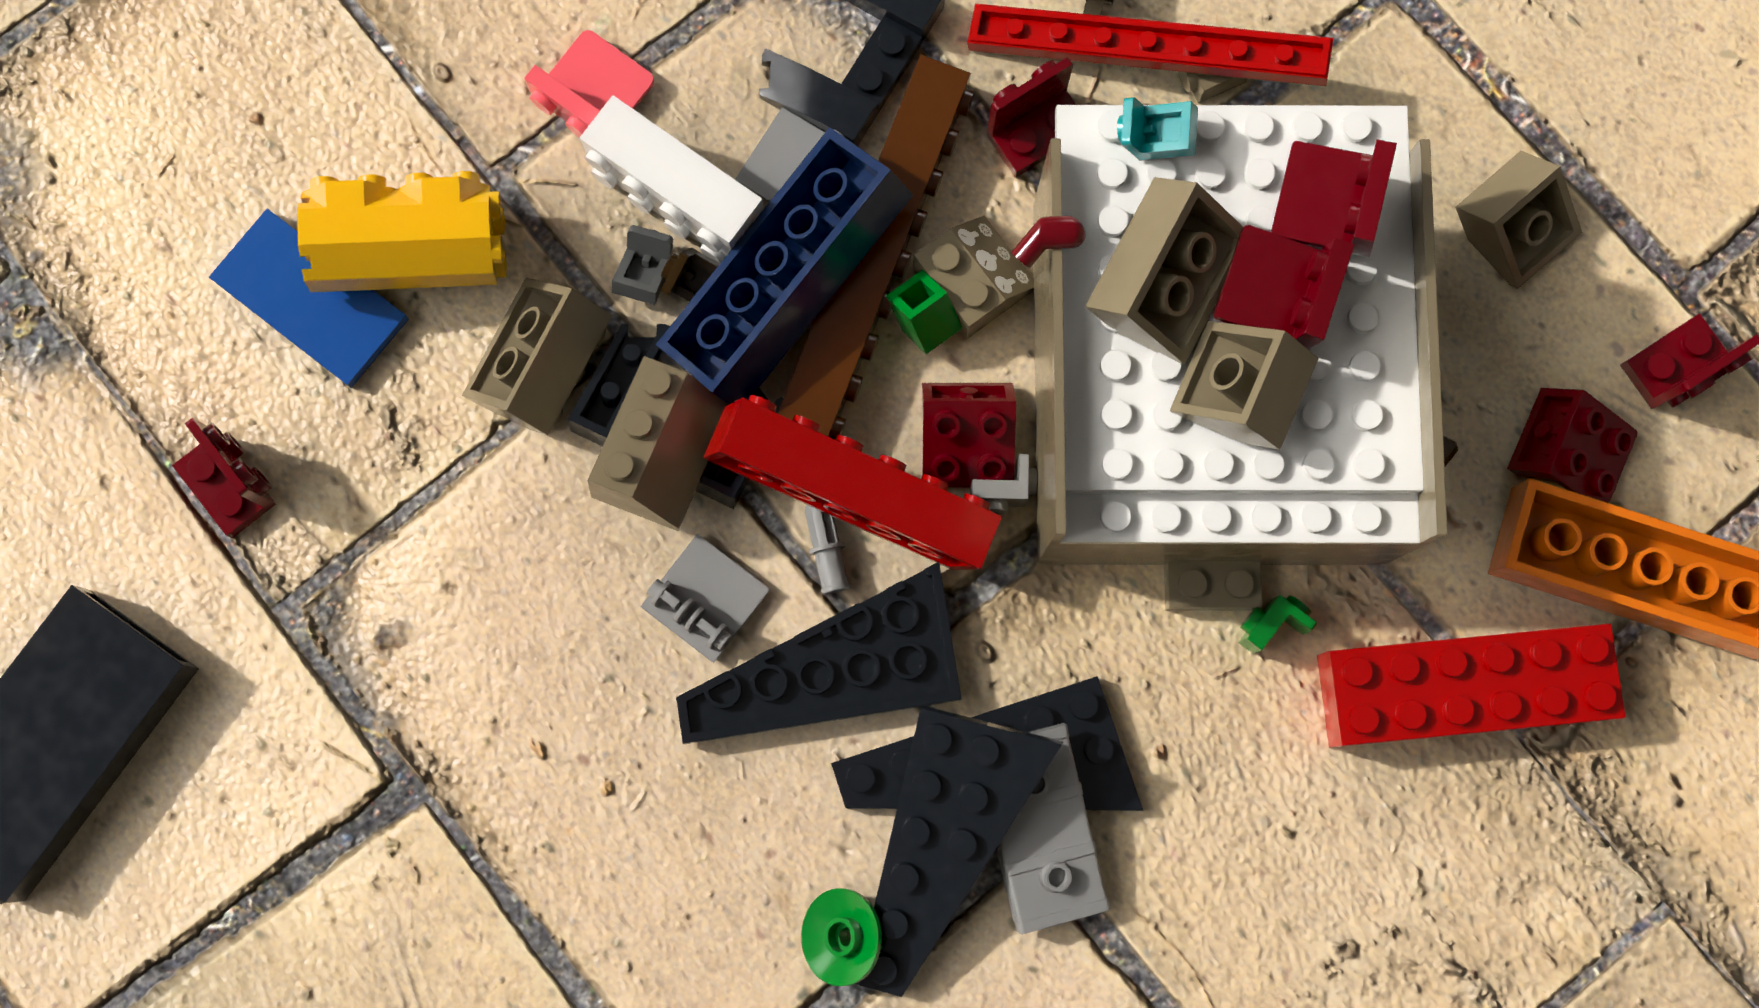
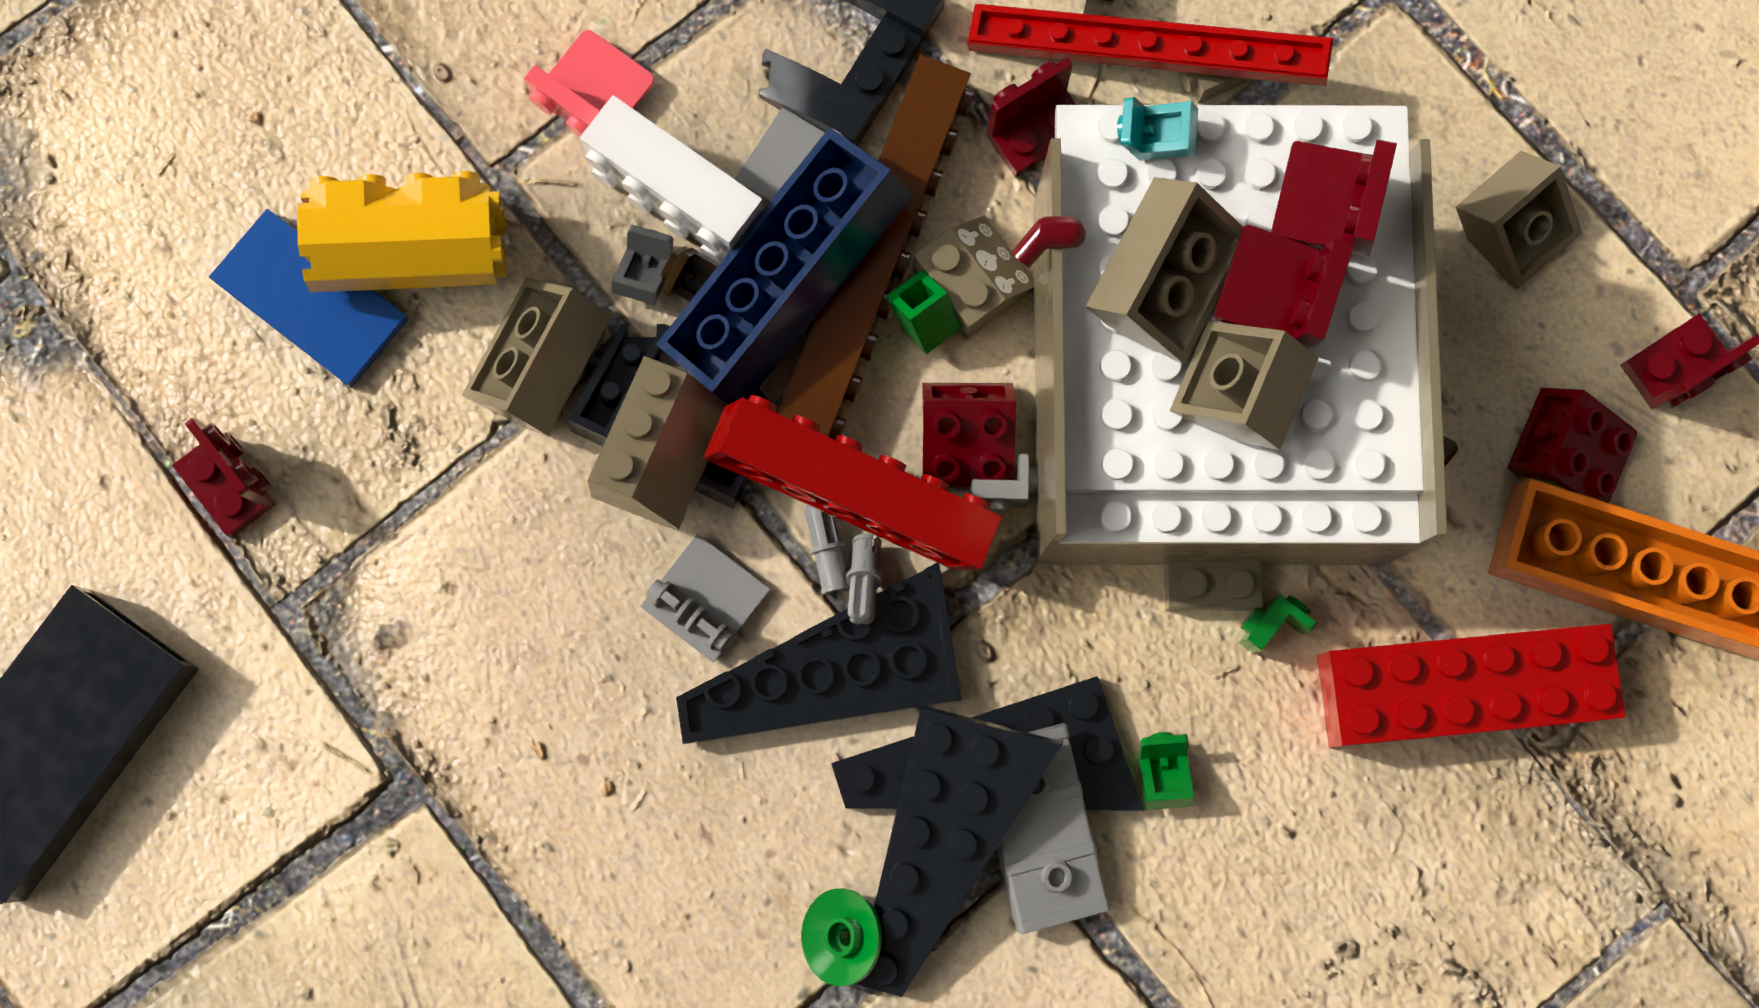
(864, 578): none -> light grey axle
(1165, 771): none -> green bracket

